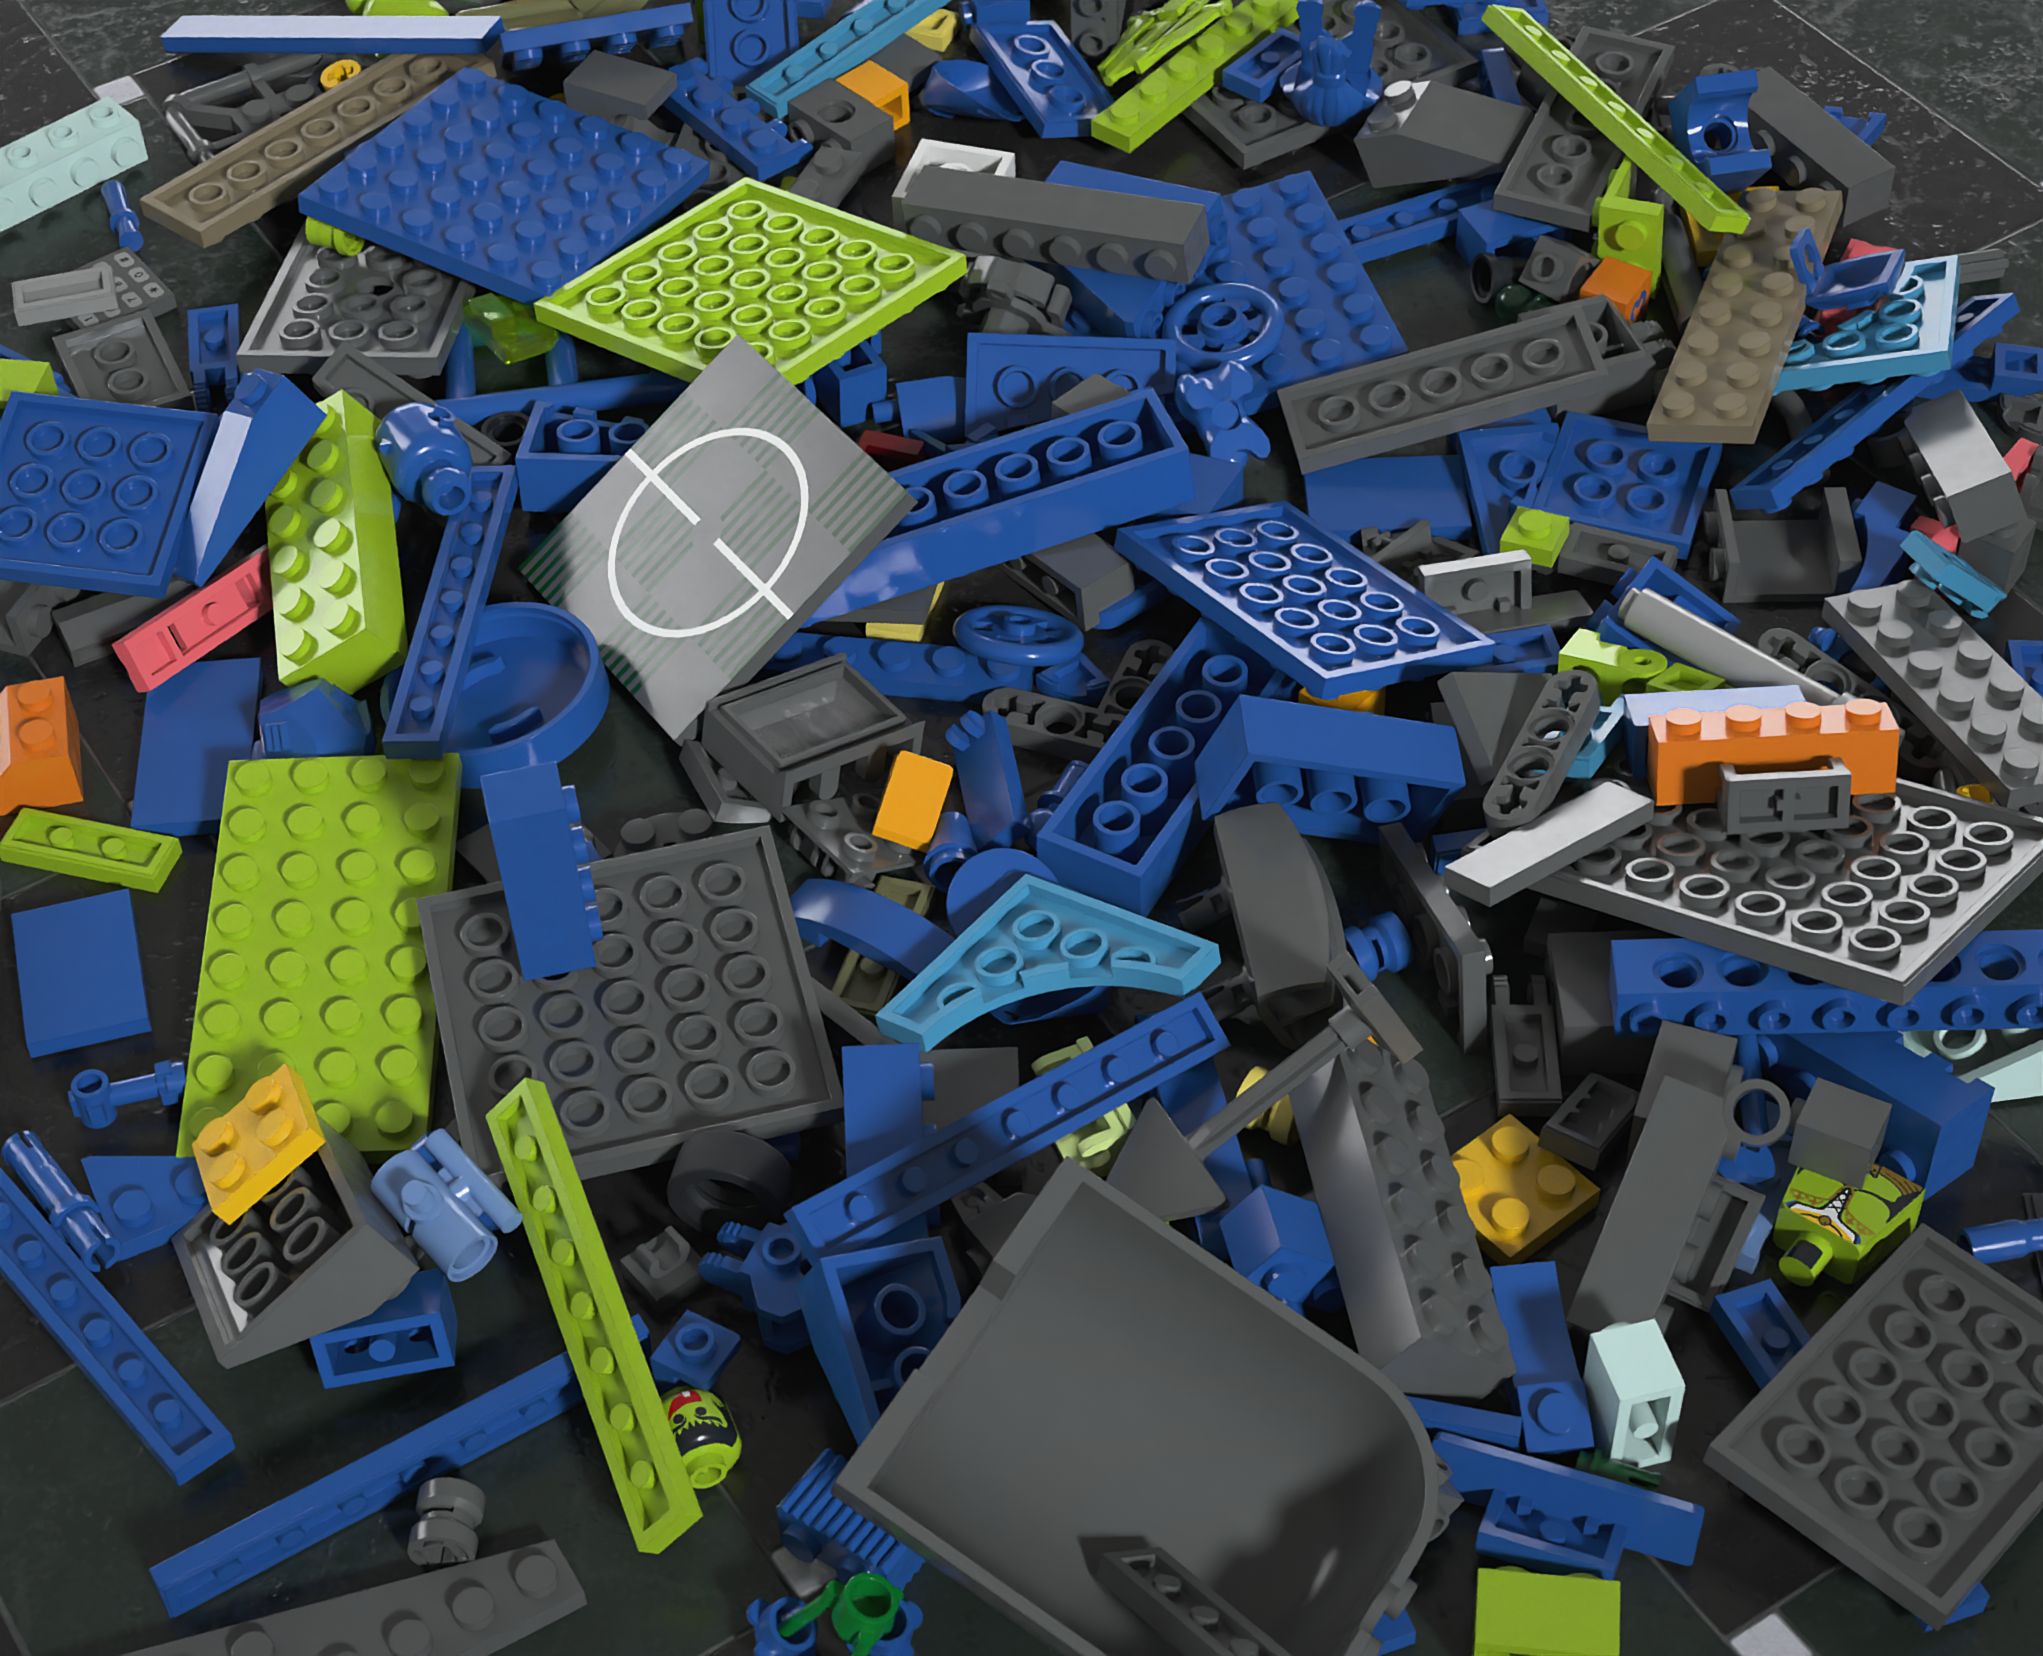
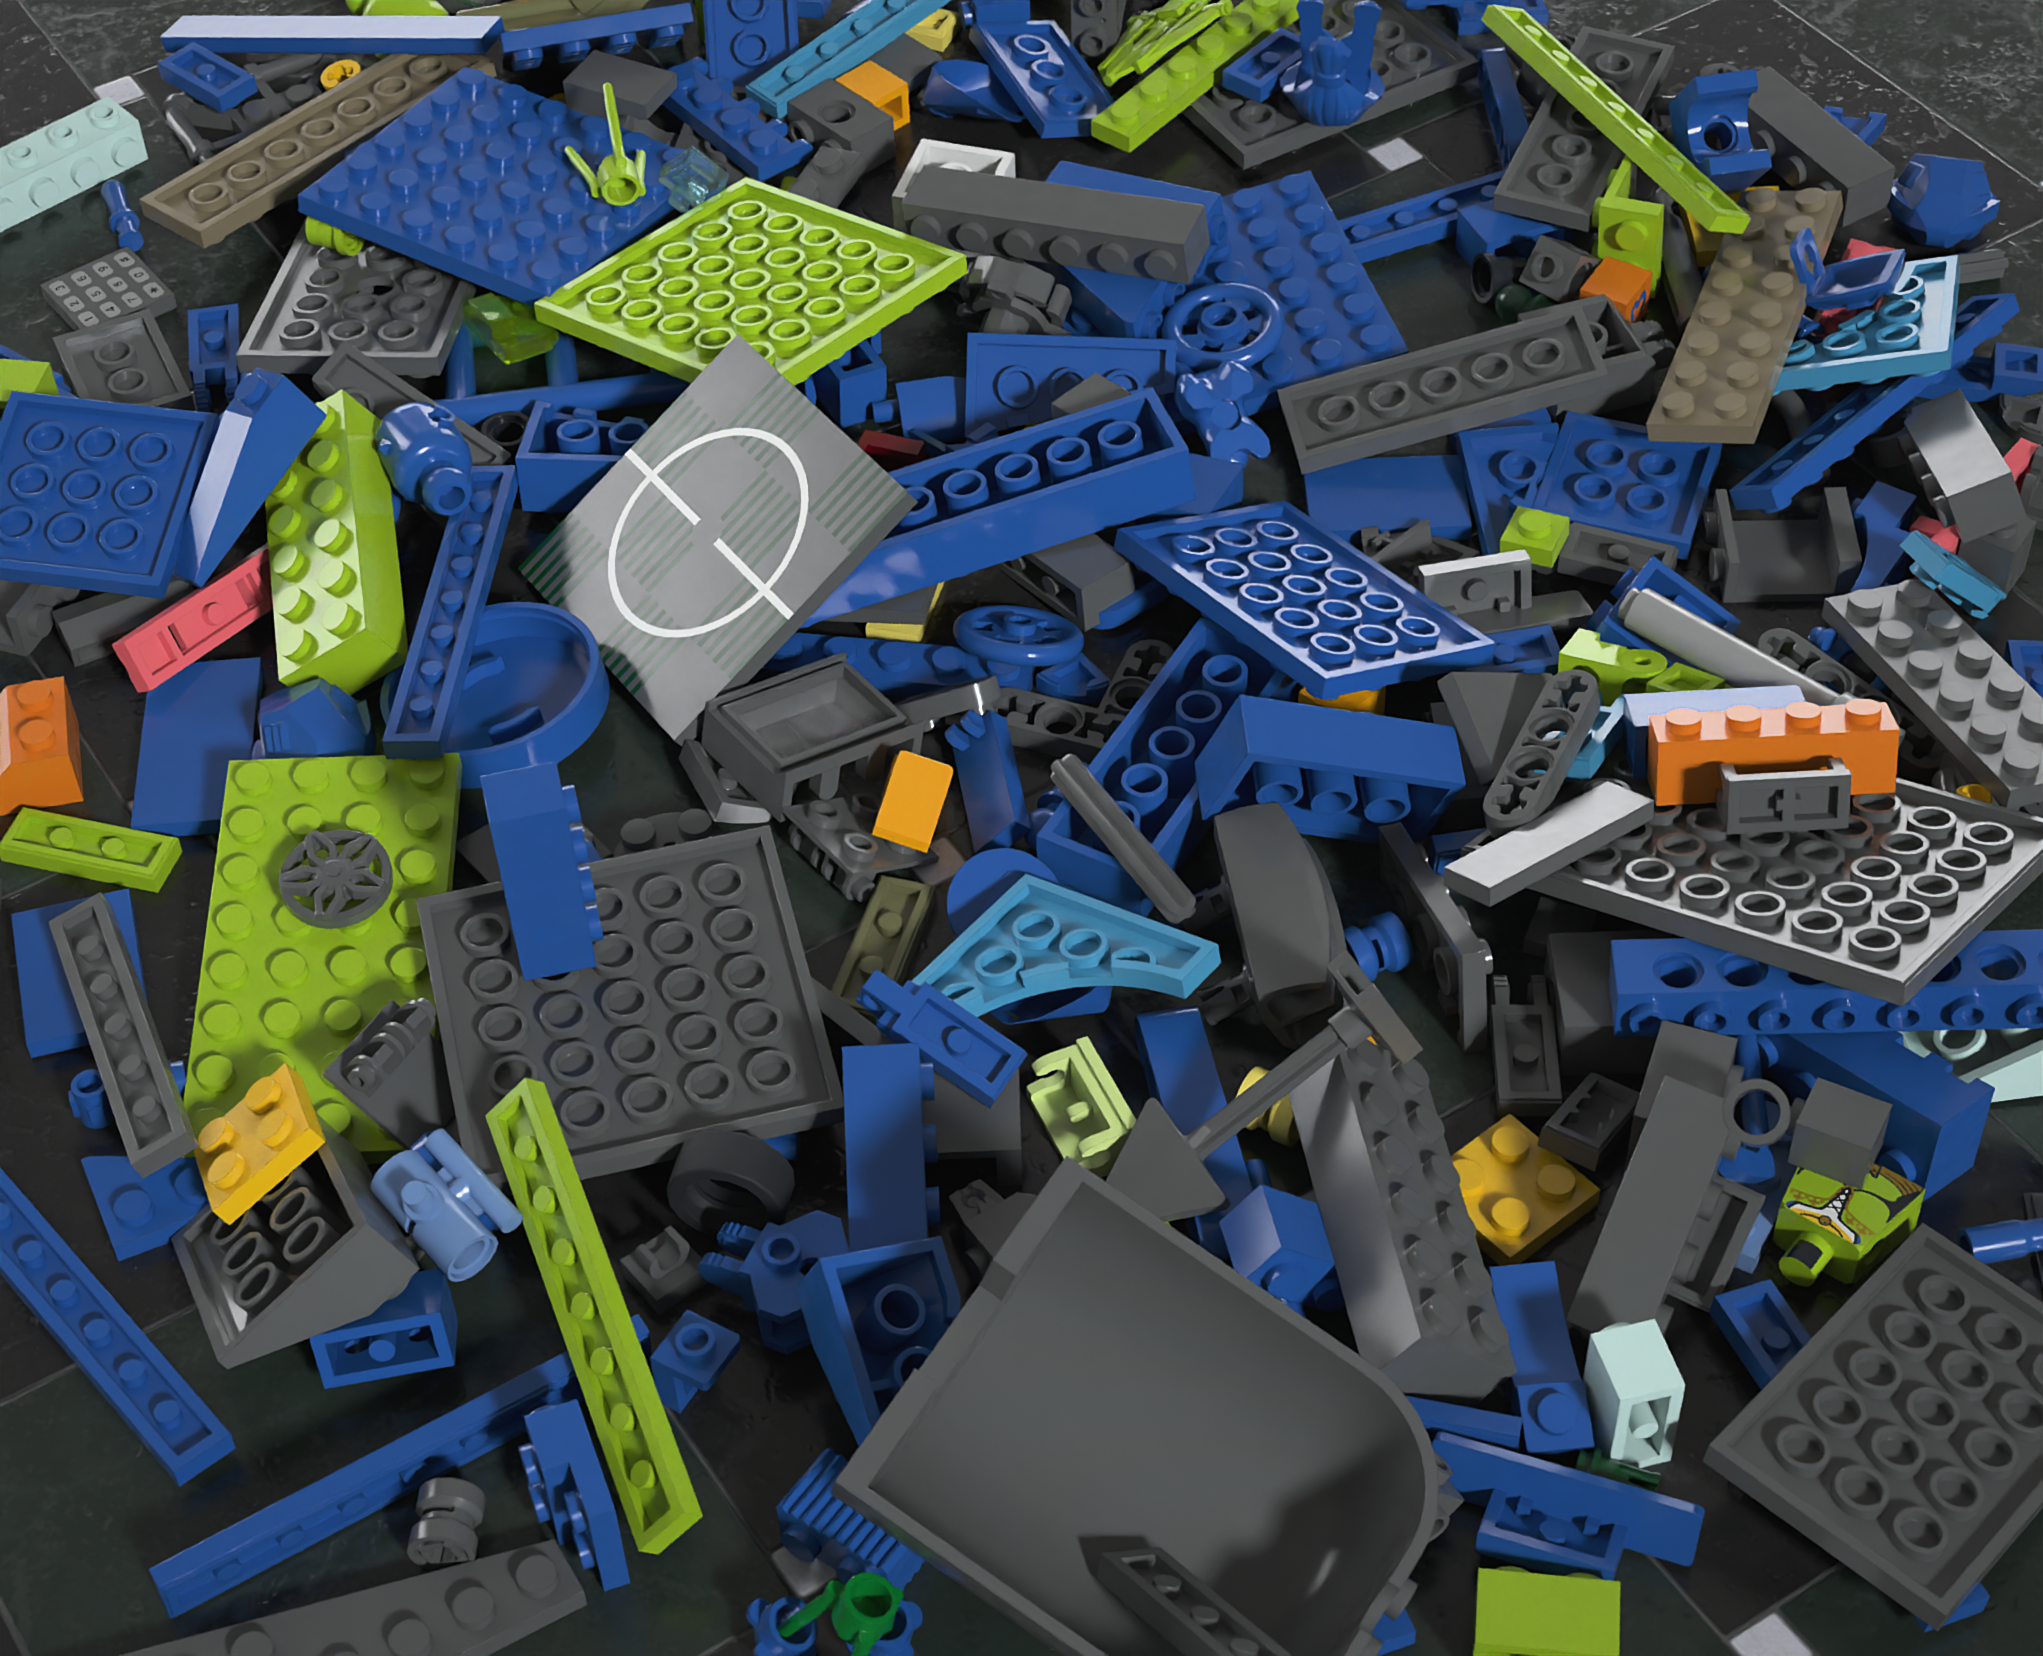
(64, 295): light grey tile -> none
(69, 1211): blue pin -> none
(123, 1036): none -> dark grey plate
(207, 77): none -> blue plate
(336, 878): none -> dark grey wheel
(397, 1072): none -> dark grey hinge
(571, 1489): none -> blue plate
(618, 177): none -> lime plant
(692, 179): none -> clear light blue tile
(702, 1433): head -> none
(867, 925): blue slope -> none
(947, 1035): none -> blue hinge
(948, 850): blue cone -> none
(960, 697): none -> dark grey plate
(1006, 1131): blue plate -> none
(1123, 839): none -> dark grey axle
(1438, 134): dark grey slope -> none
(1942, 200): none -> blue helmet

